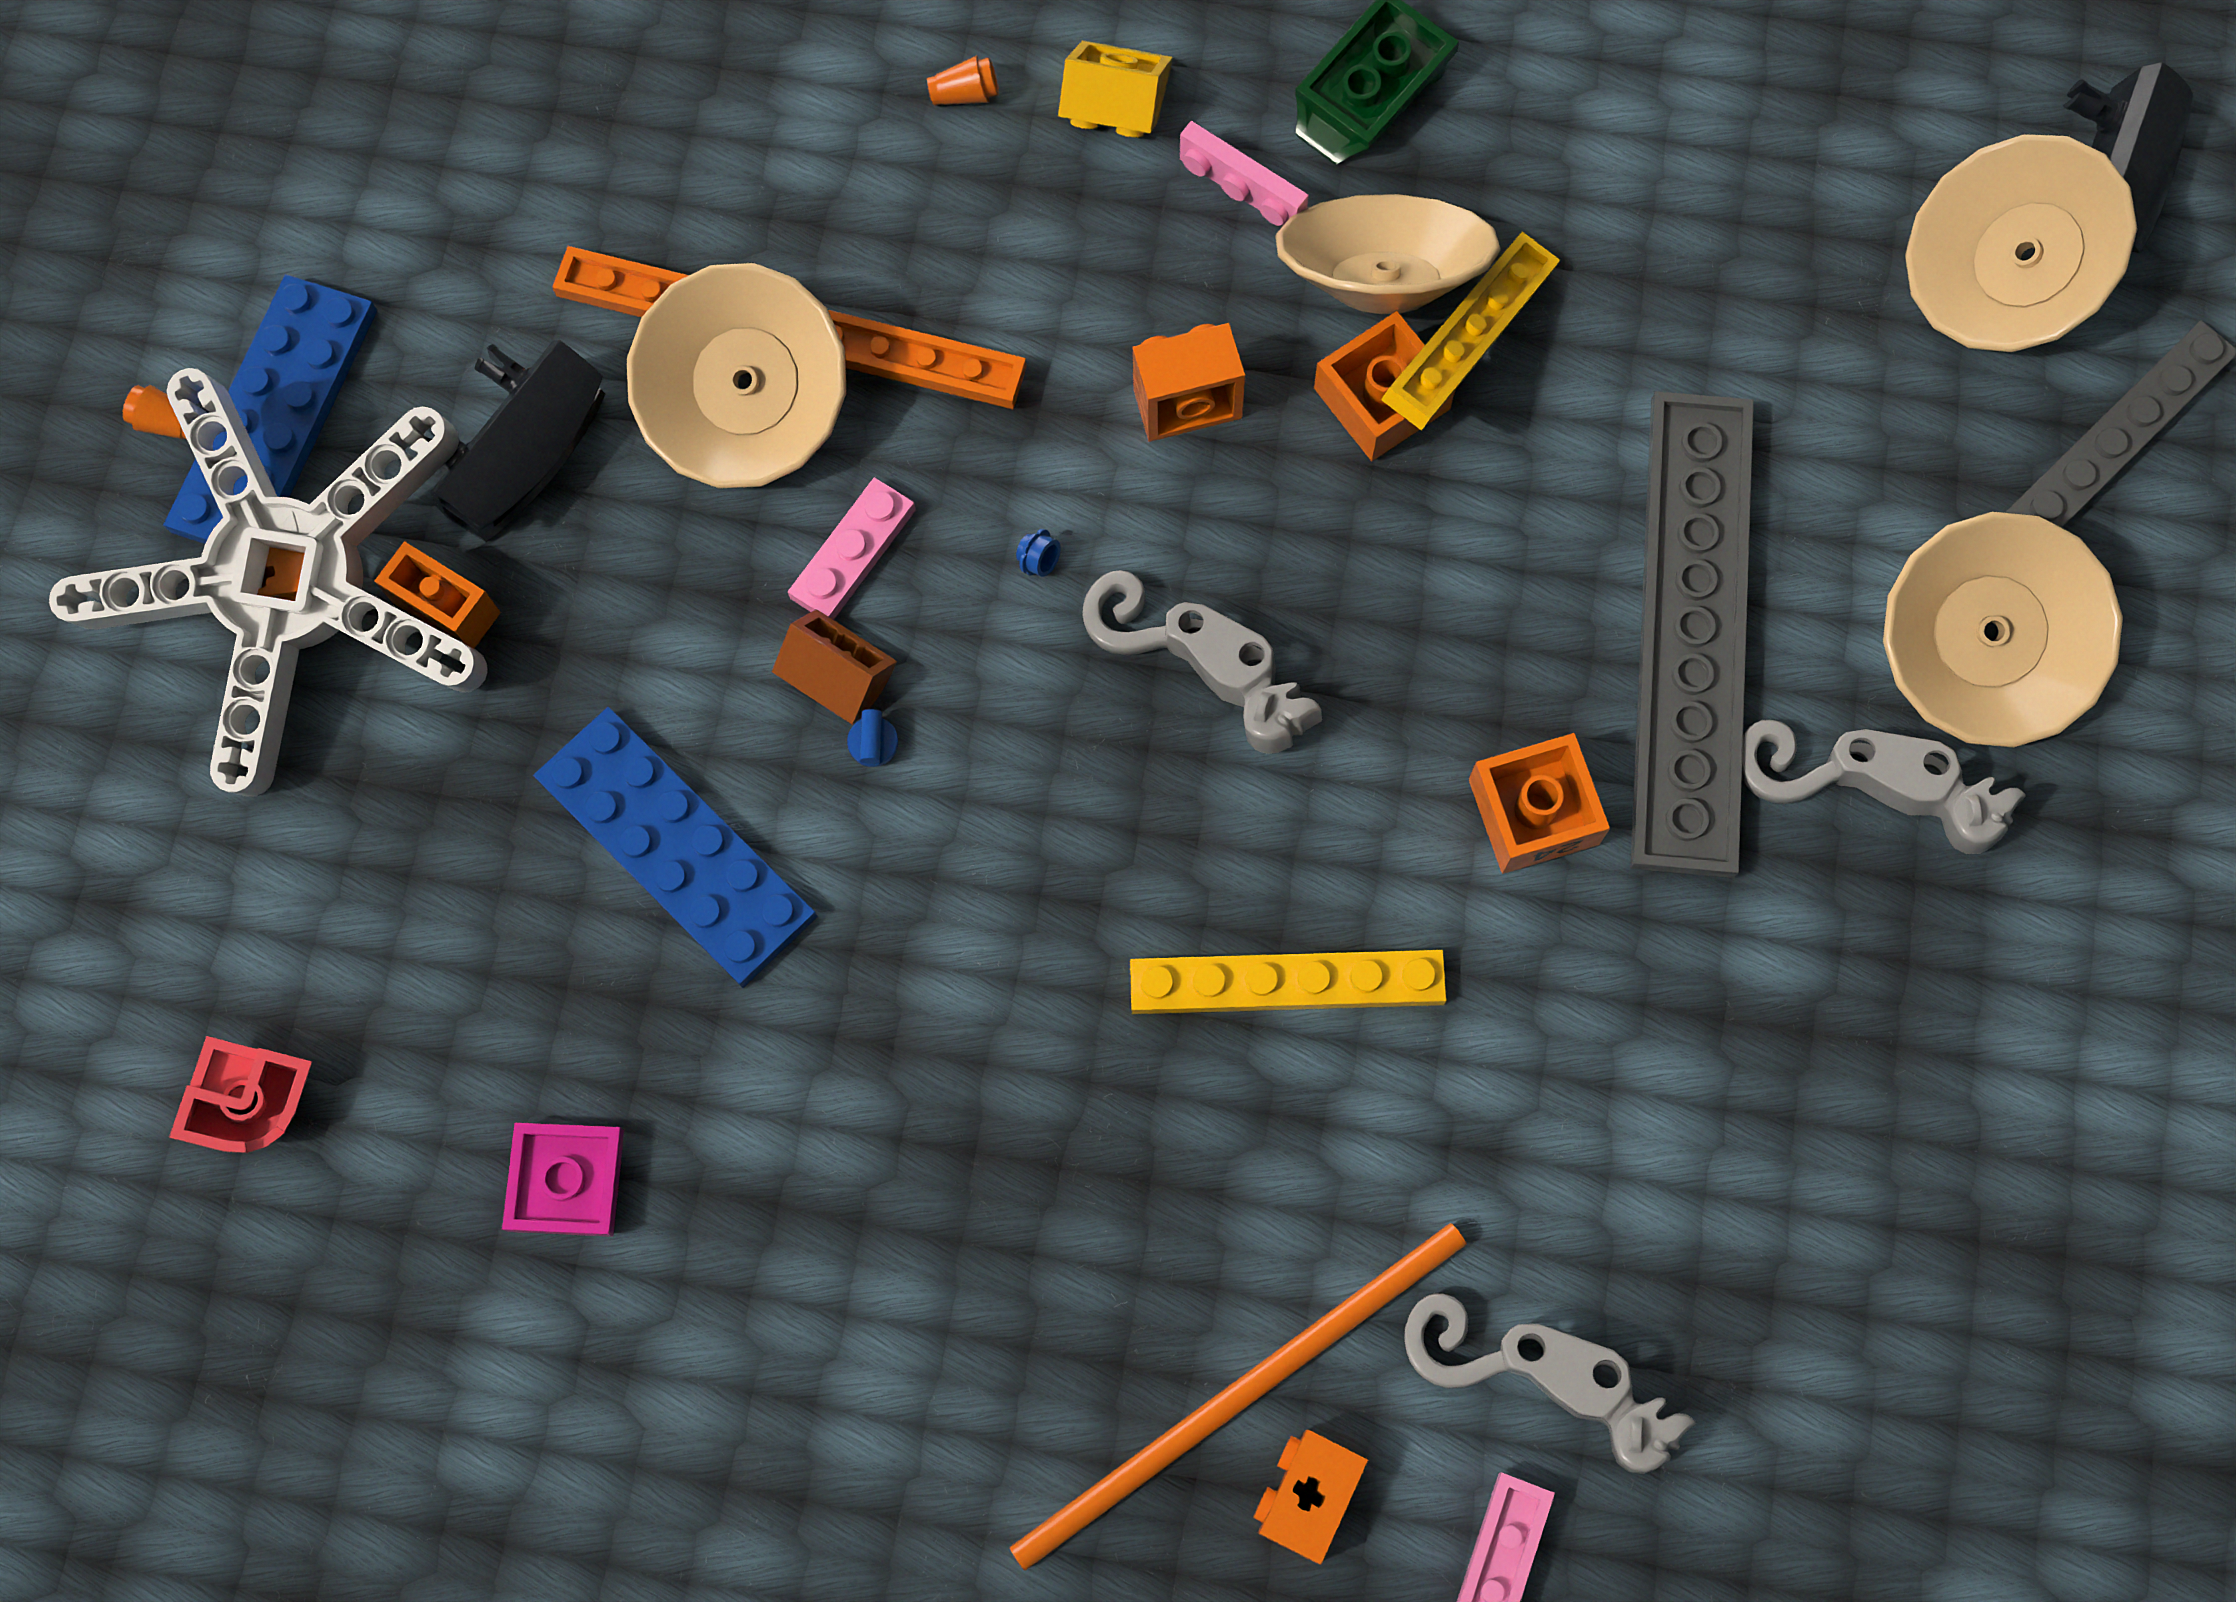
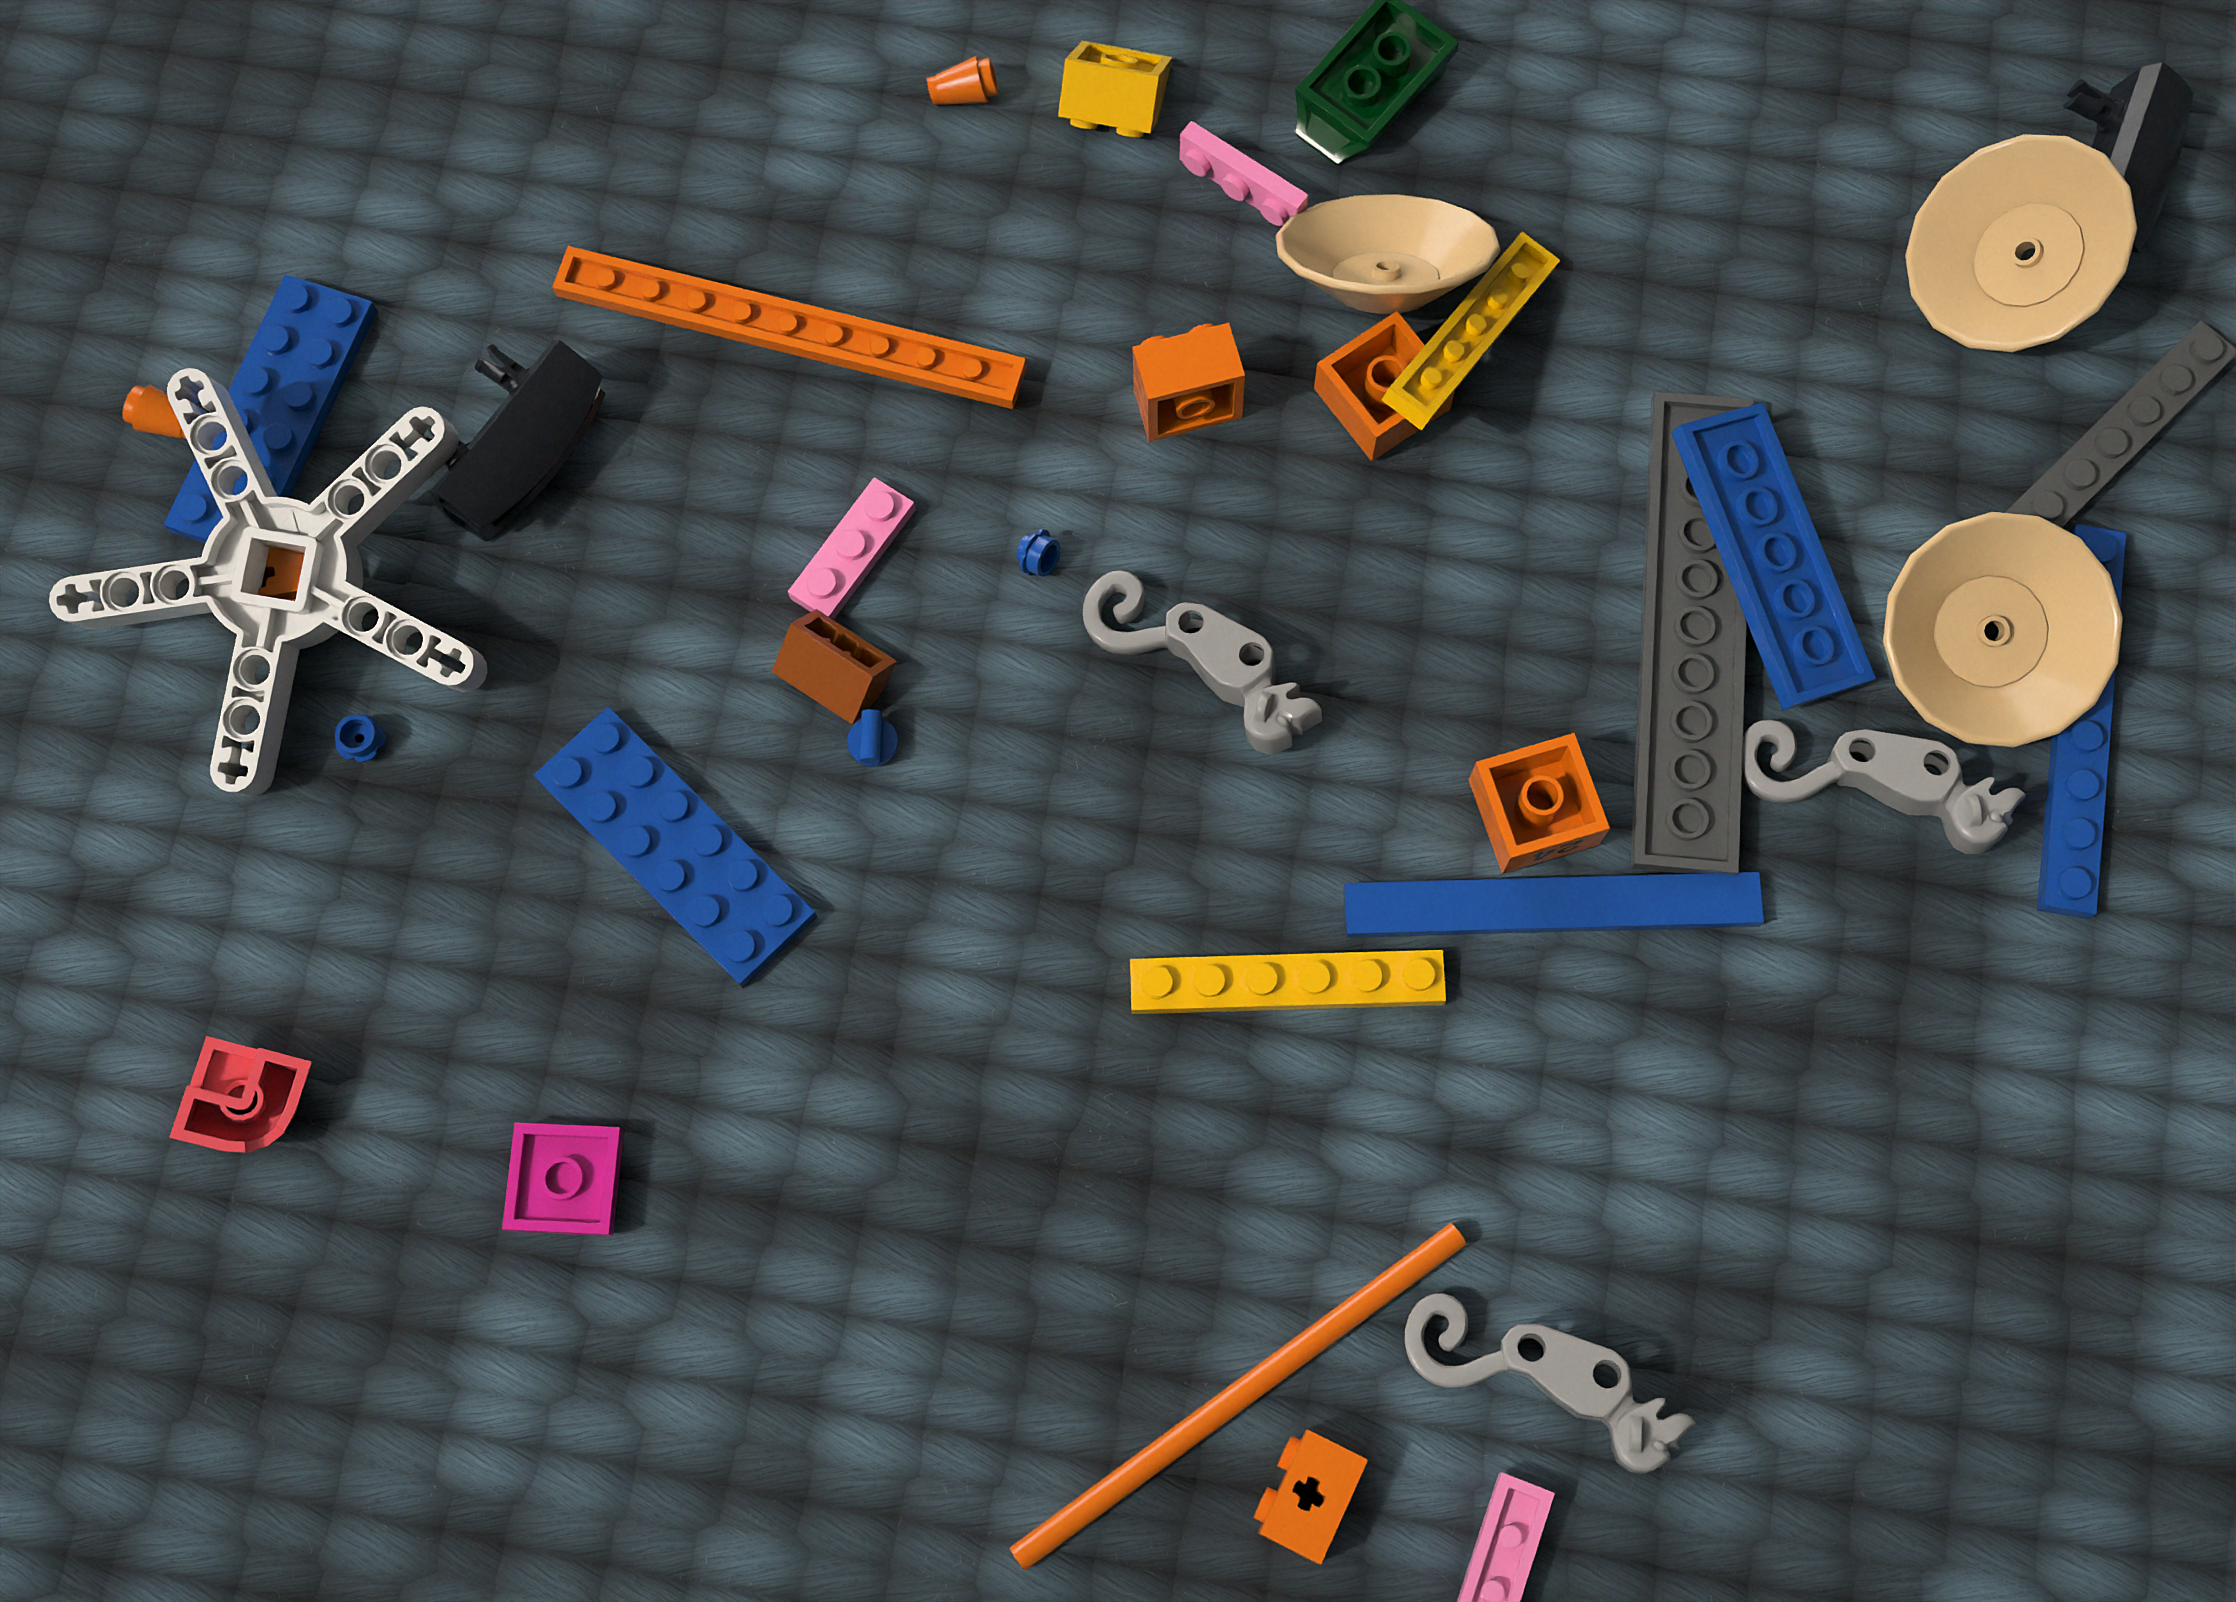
(350, 729): none -> blue plate
(437, 595): orange brick -> none
(689, 367): tan dish -> none
(1553, 904): none -> blue tile
(1773, 556): none -> blue plate
(2080, 778): none -> blue plate

